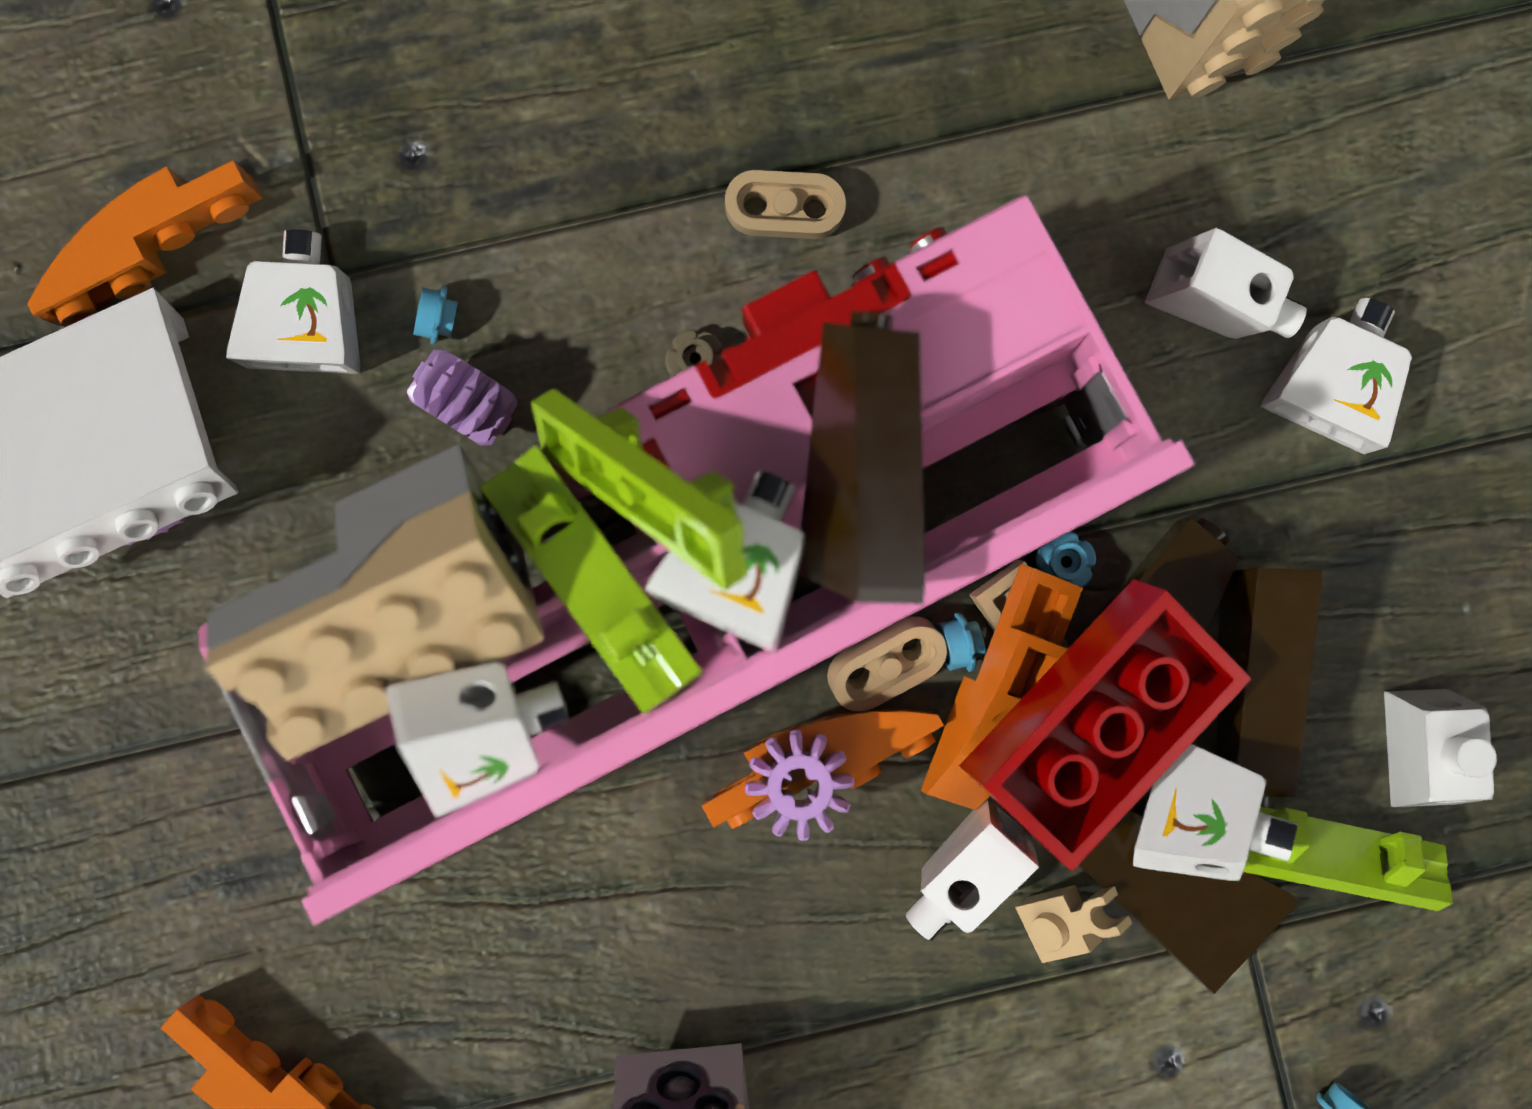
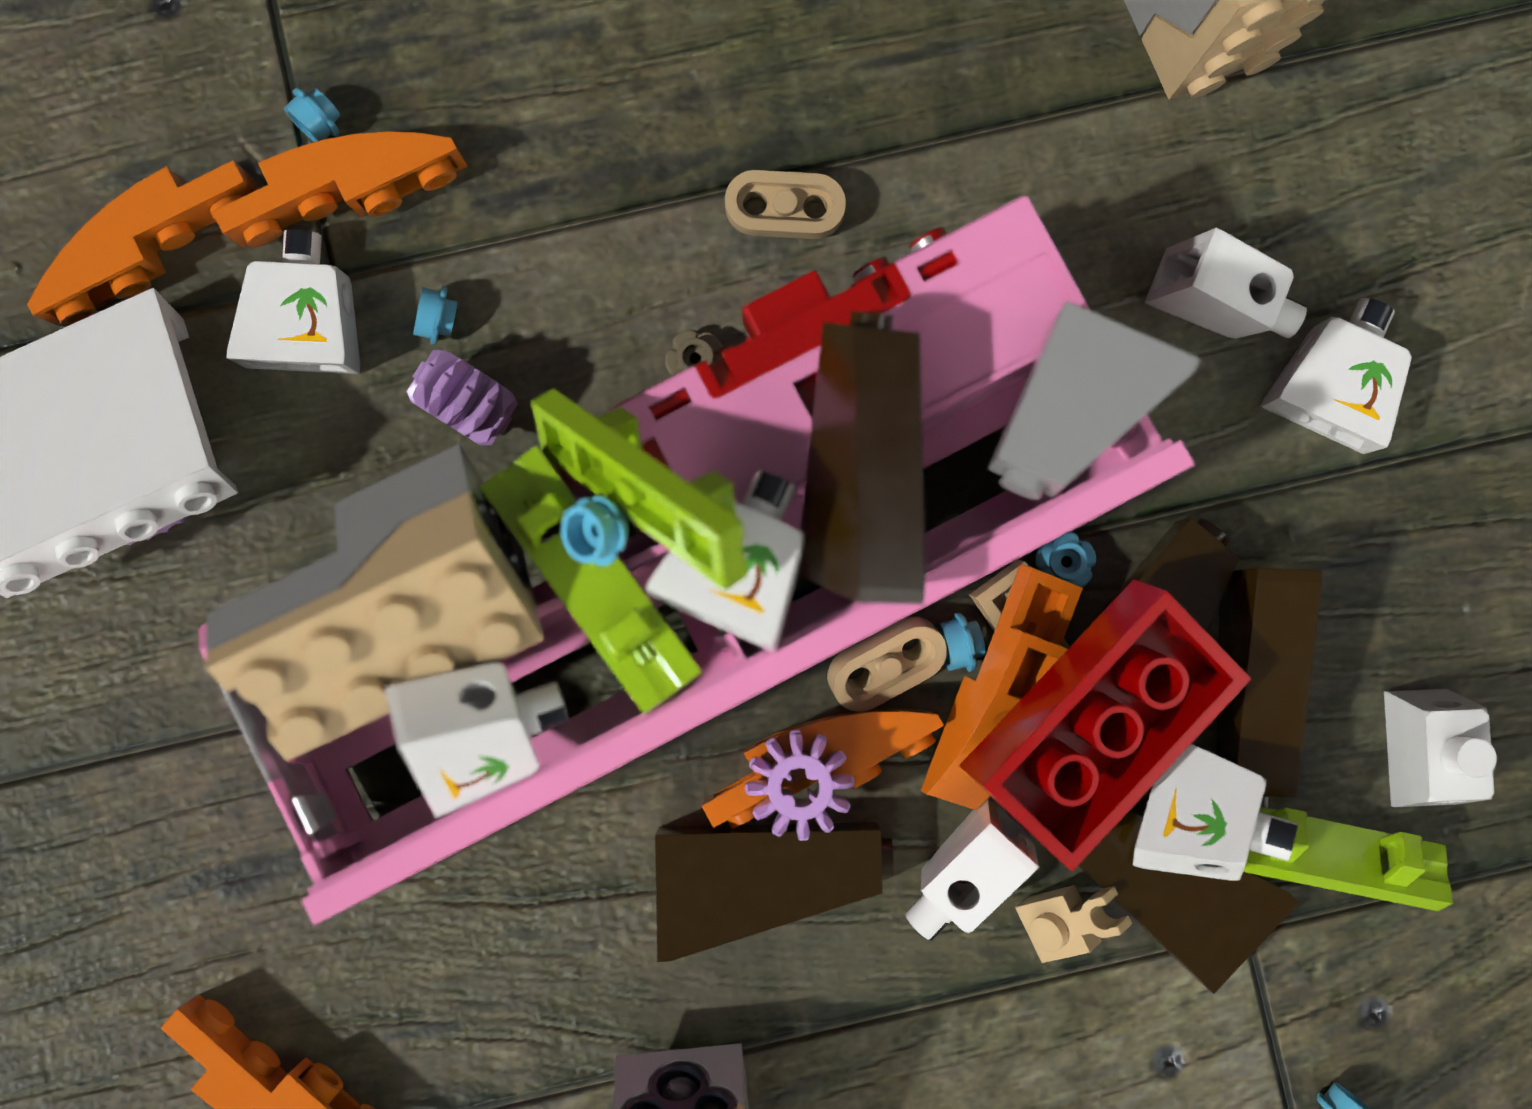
(313, 114): none -> medium azure plate
(360, 168): none -> orange slope
(594, 531): none -> medium azure plate
(747, 880): none -> dark brown slope
(1081, 398): none -> light grey slope

